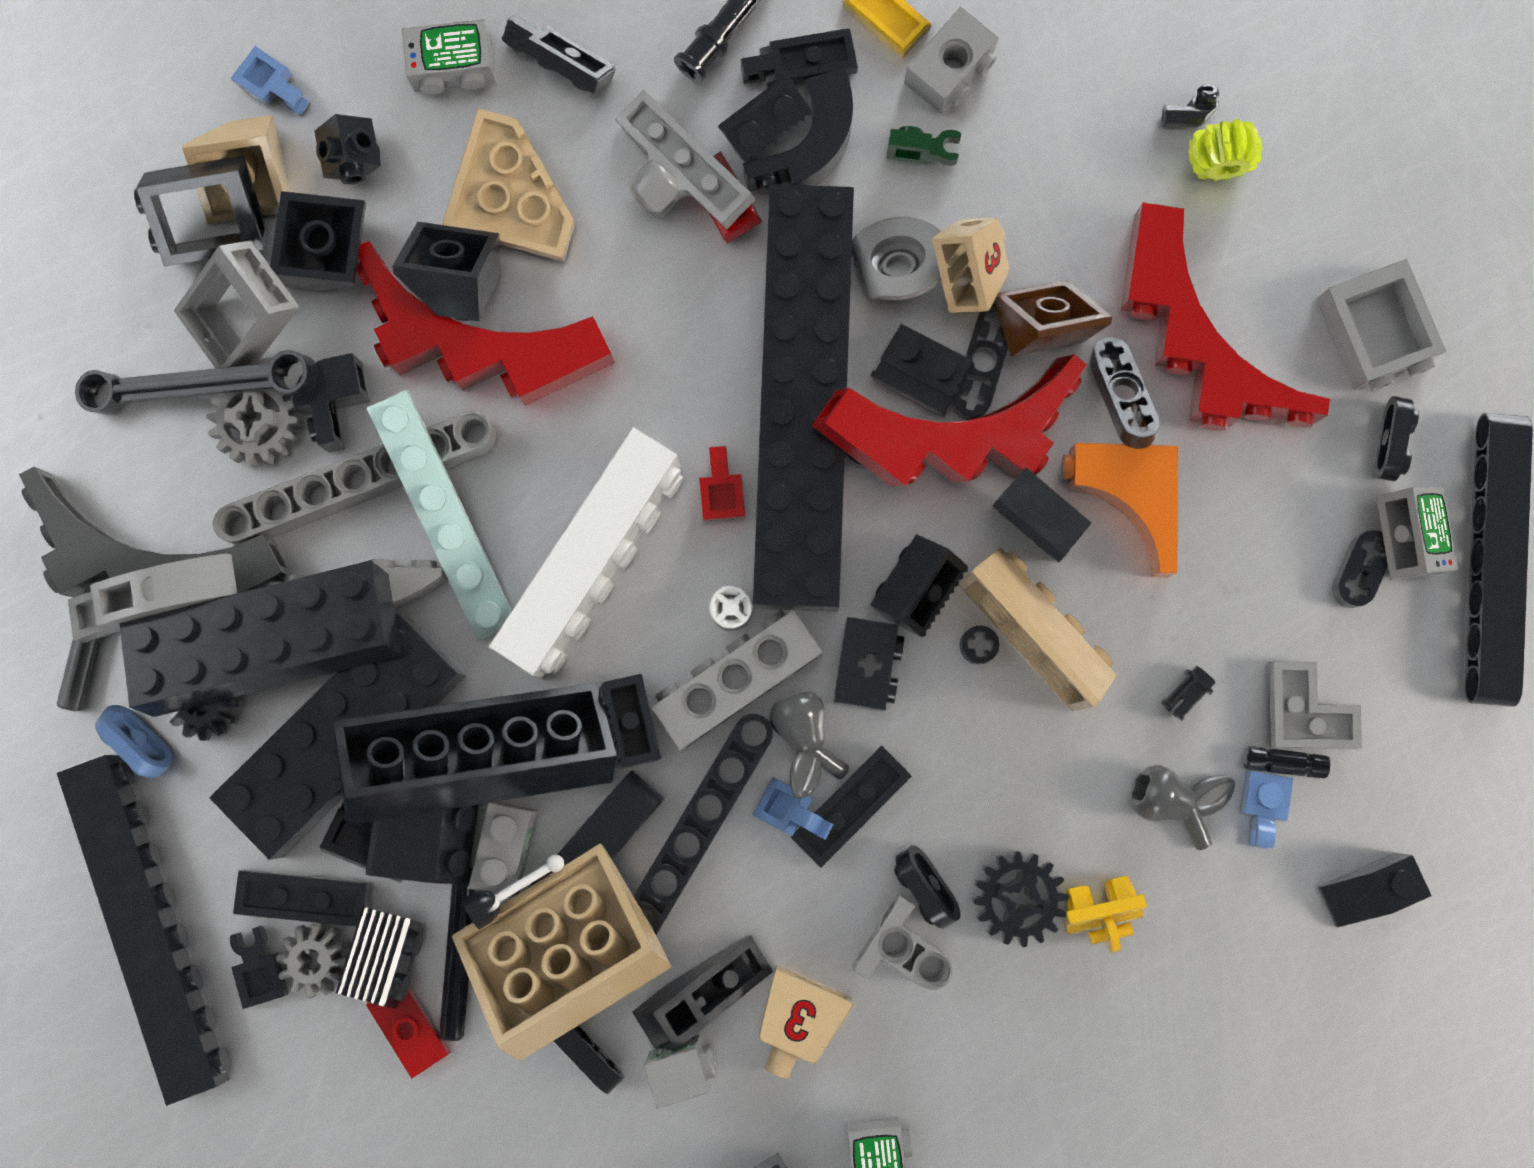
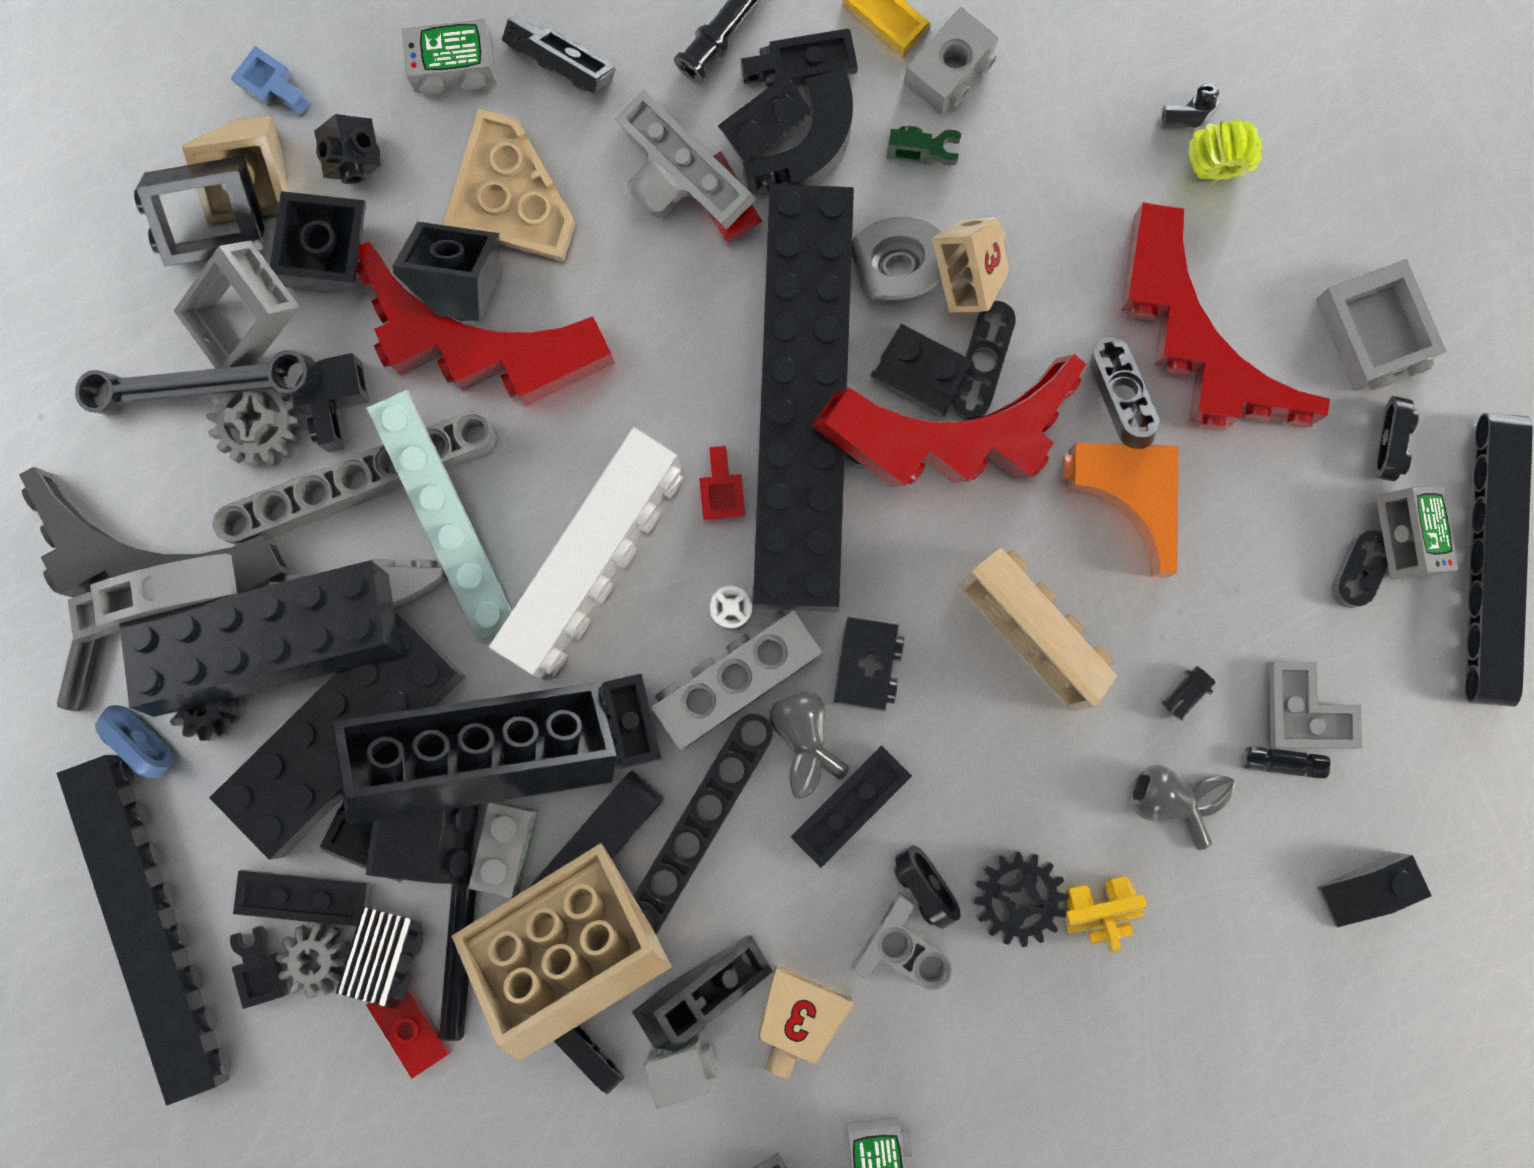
(485, 906): hinge -> none
(786, 812): medium blue plate -> none
(919, 585): black brick -> none
(988, 635): black bush -> none
(1041, 515): black slope -> none
(1048, 317): reddish brown slope -> none
(1267, 800): medium blue plate -> none

